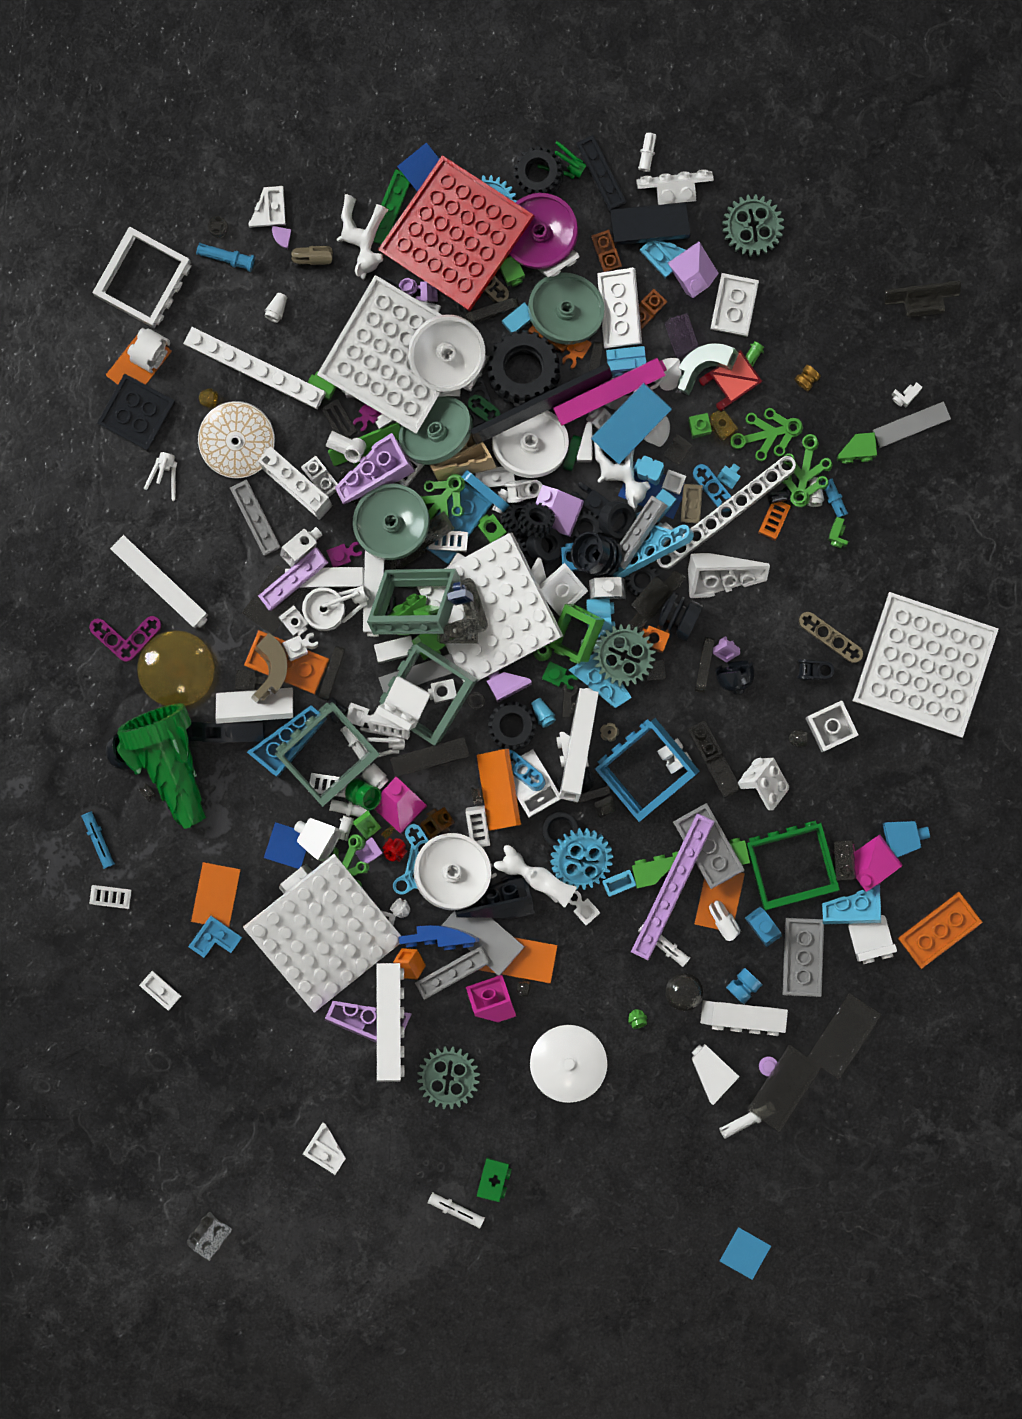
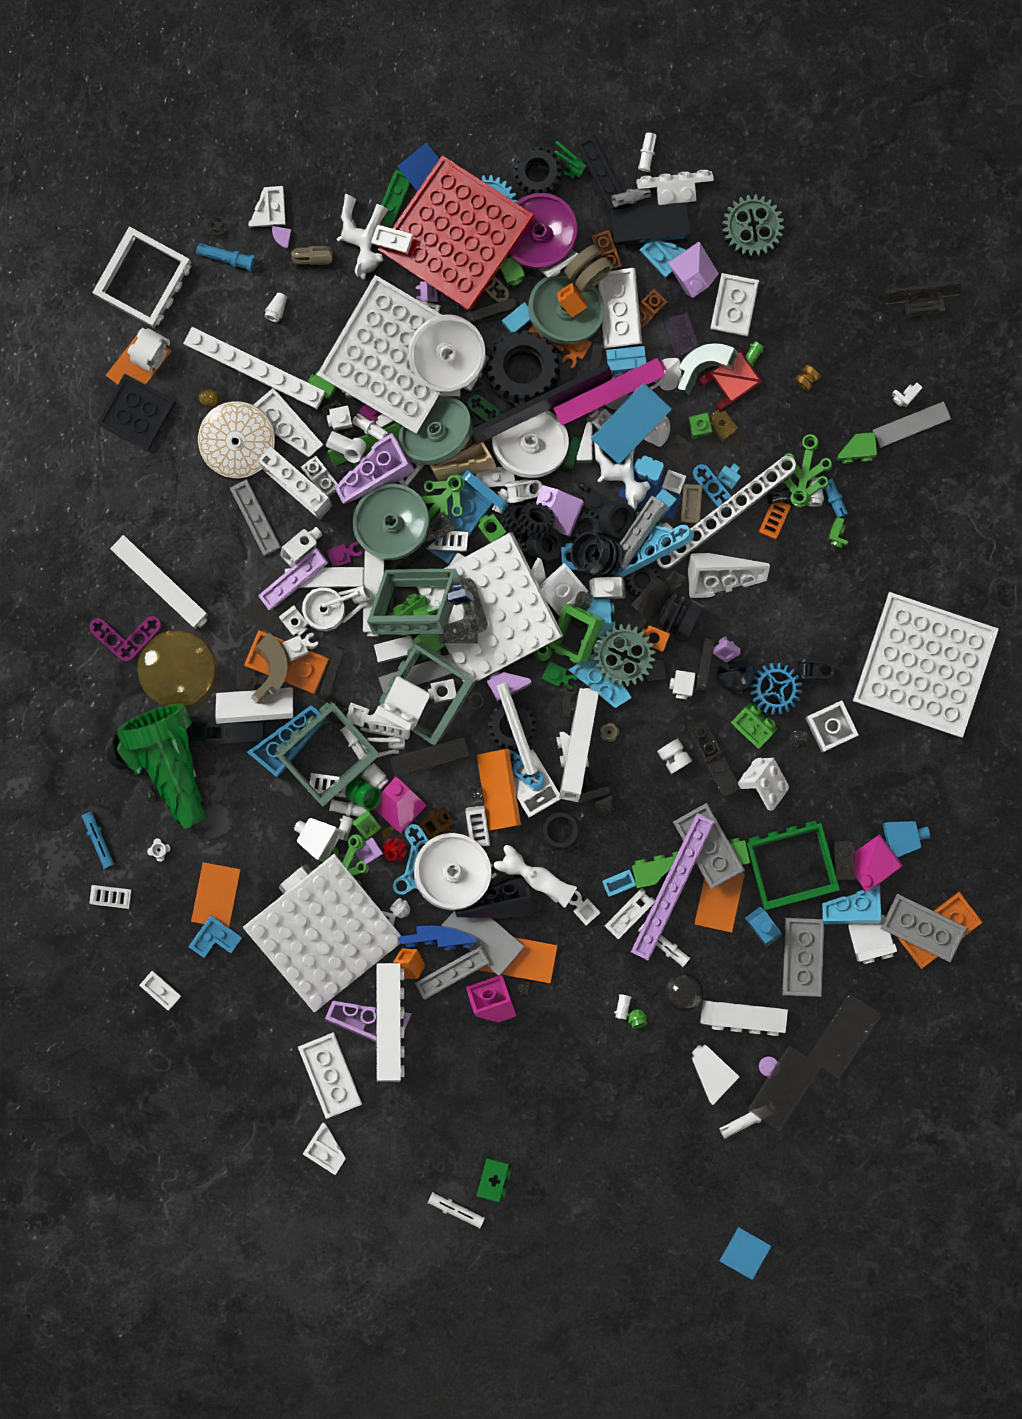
(153, 850): none -> white plate
(164, 462): white plant -> none
(208, 1236): clear smoke bracket -> none
(284, 846): blue piece -> none
(288, 424): none -> white wing
(330, 1075): none -> white tile
(340, 418): none -> white brick
(369, 427): none -> white axle
(392, 239): none -> white plate
(408, 286): lavender plate -> none
(466, 1080): sand green gear -> none
(516, 728): none -> white axle
(543, 713): medium azure cone -> none
(568, 1063): white dish -> none
(572, 300): none -> orange panel
(583, 600): none -> clear smoke bush
(585, 842): medium azure gear -> none
(588, 268): none -> dark tan wheel
(618, 788): dark azure window -> none
(623, 1007): none -> white pin
(629, 914): none -> white plate
(630, 196): none -> light grey pin
(682, 684): none -> white brick
(724, 921): white arm -> none
(744, 986): dark azure wheel -> none
(754, 725): none -> bright green bracket
(769, 432): bright green plant -> none
(780, 696): none -> dark azure gear
(832, 634): dark tan beam -> none
(923, 928): none -> light grey tile

